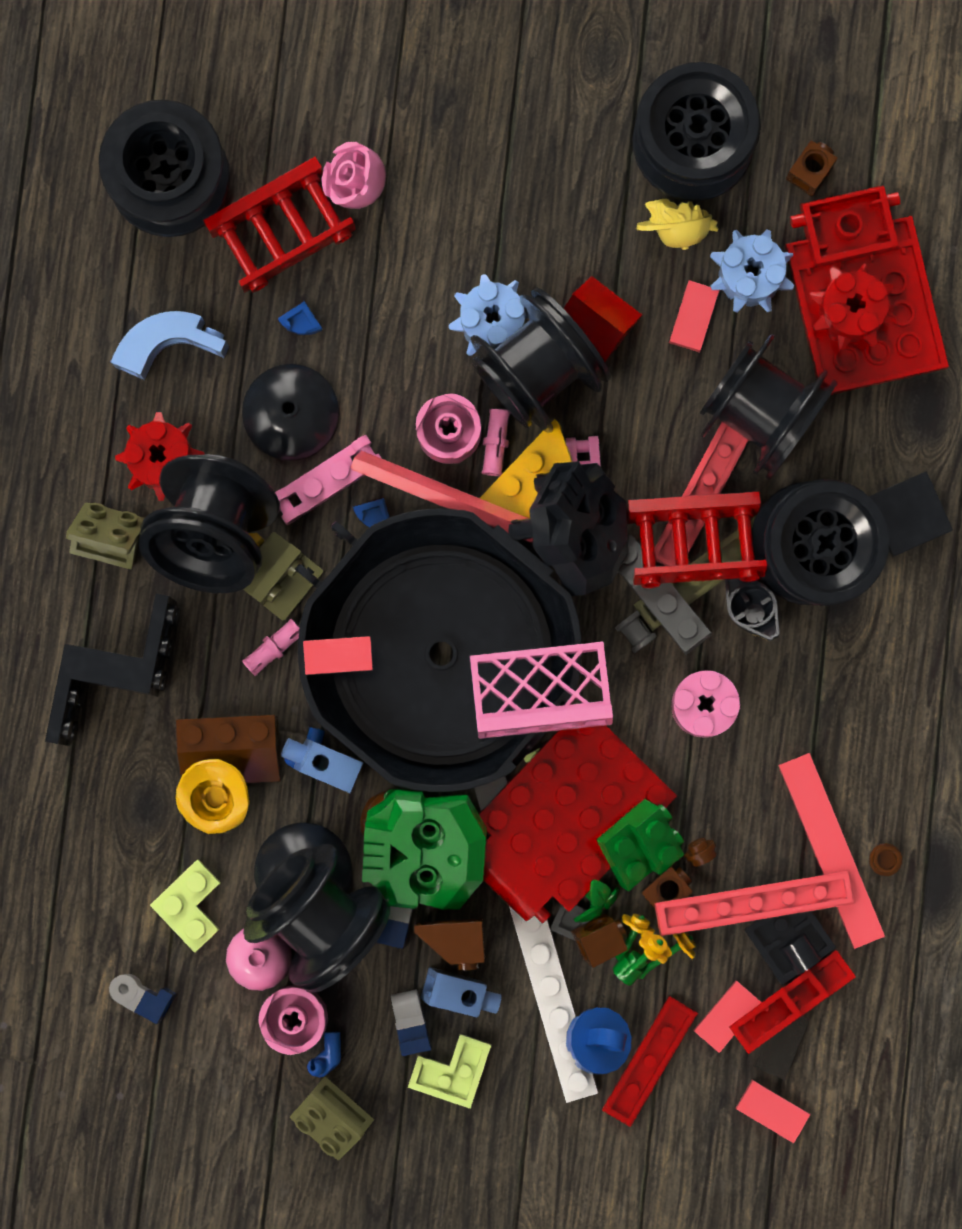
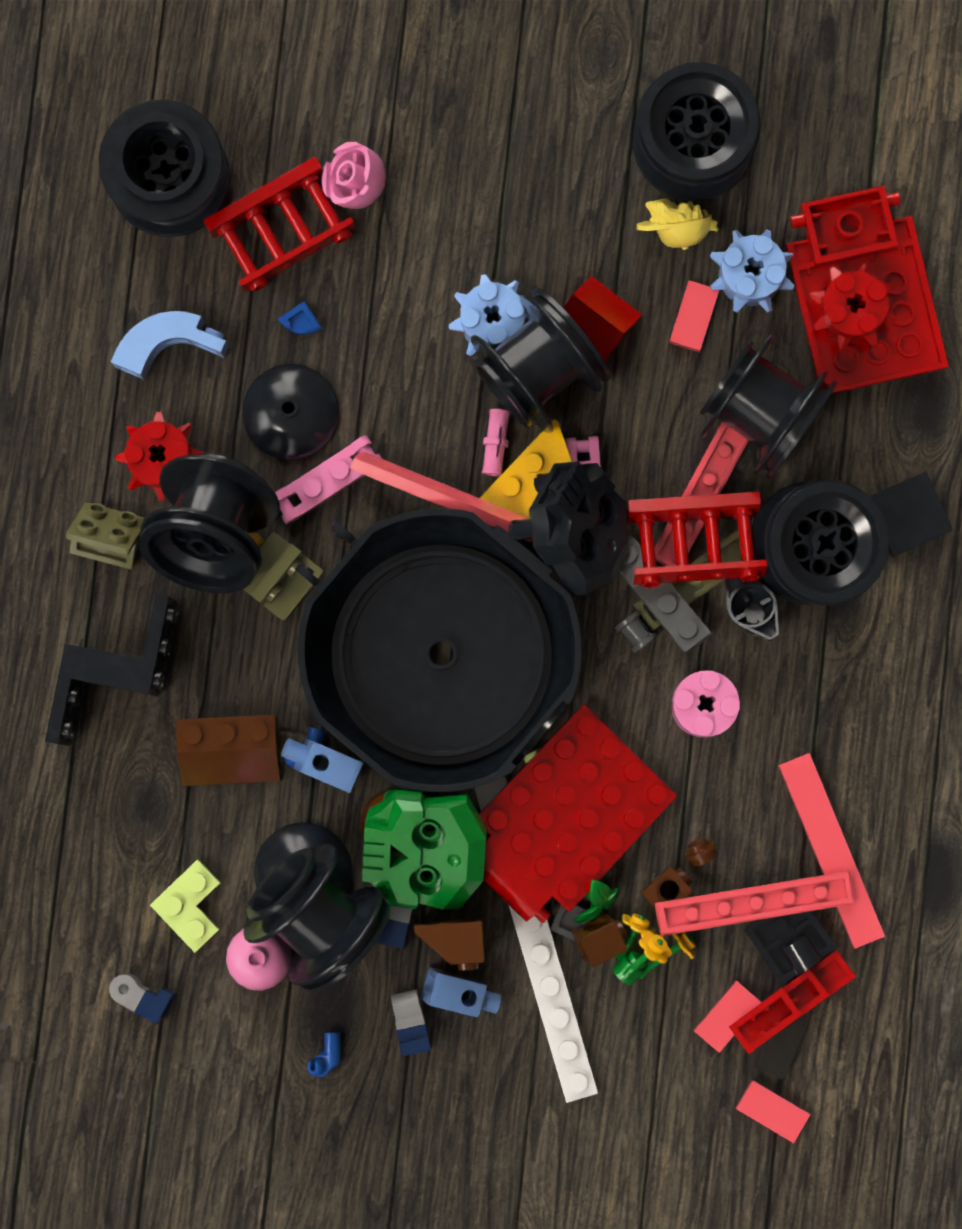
(213, 796): yellow hat -> none
(272, 647): bright pink pin -> none
(276, 1027): bright pink brick -> none
(331, 1119): olive bracket -> none
(338, 655): coral tile -> none
(372, 512): blue tile -> none
(442, 411): bright pink brick -> none
(454, 1081): yellowish green plate -> none
(546, 718): bright pink fence -> none
(599, 1040): blue tile -> none
(641, 844): green plate -> none
(649, 1061): red tile -> none
(805, 179): reddish brown brick -> none
(885, 859): reddish brown plate -> none

